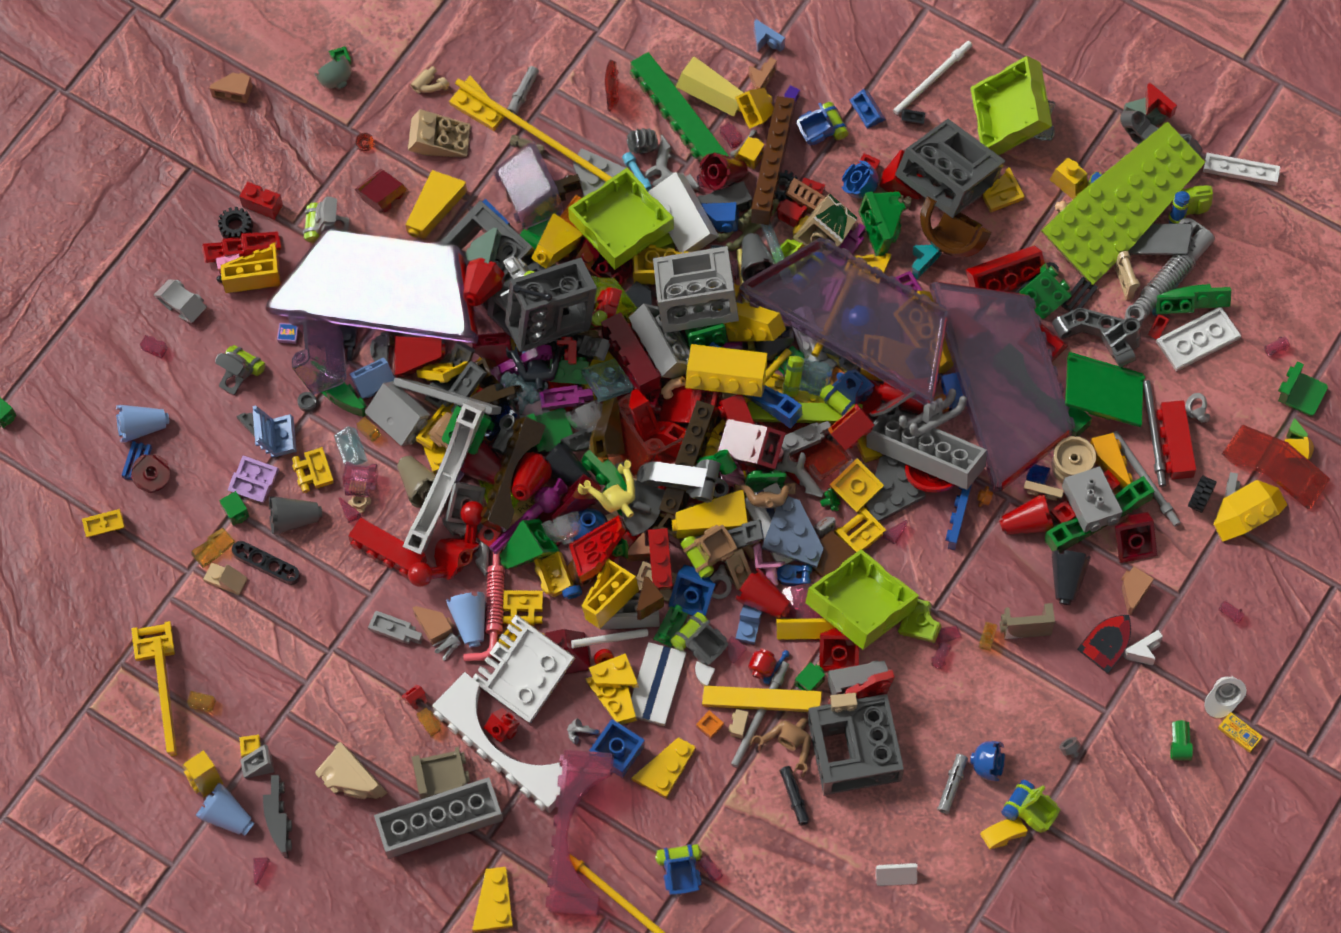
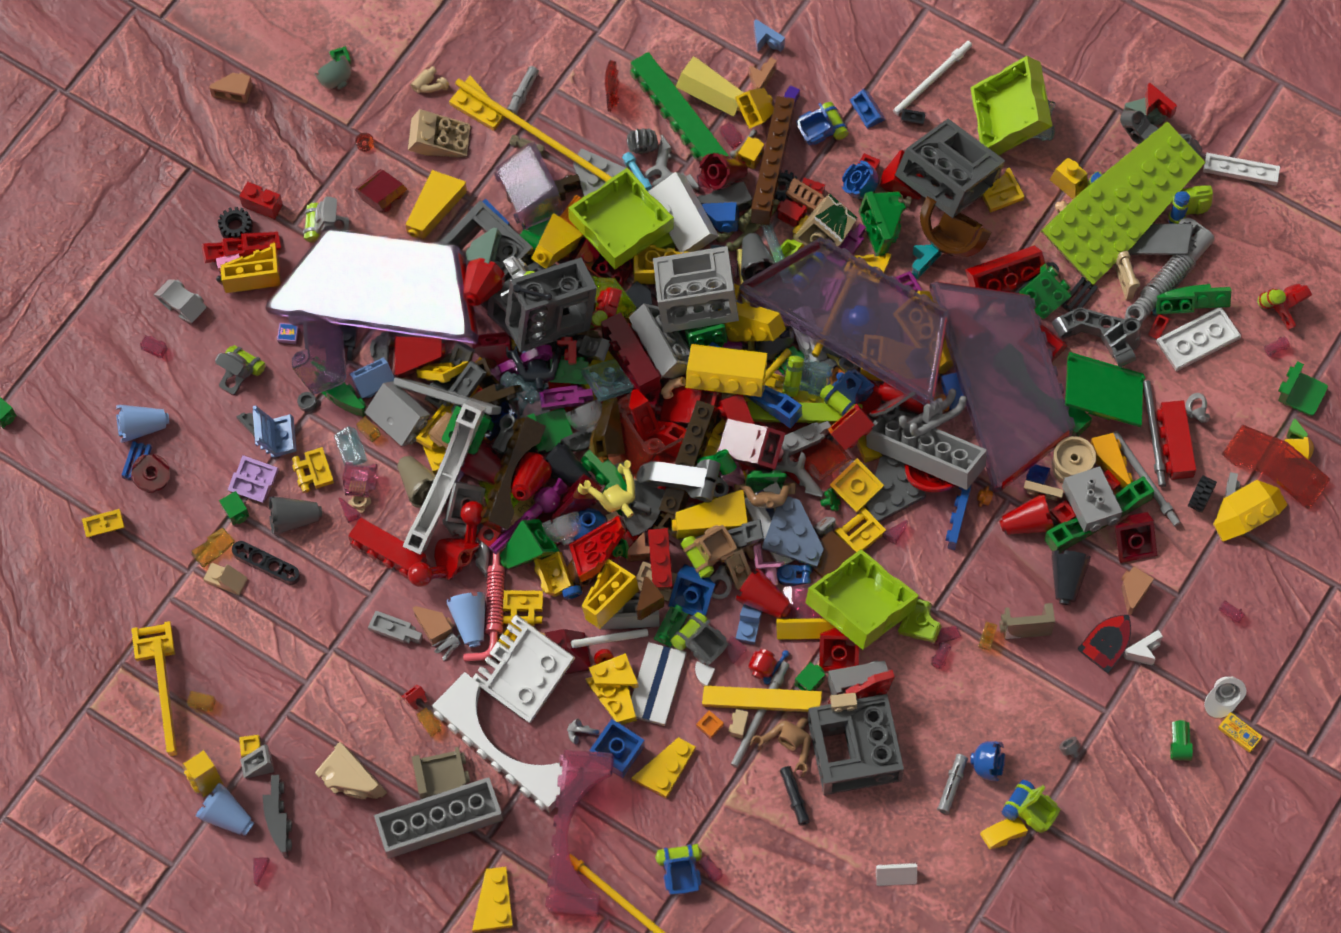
(502, 725): red brick -> none
(1284, 300): none -> red piece

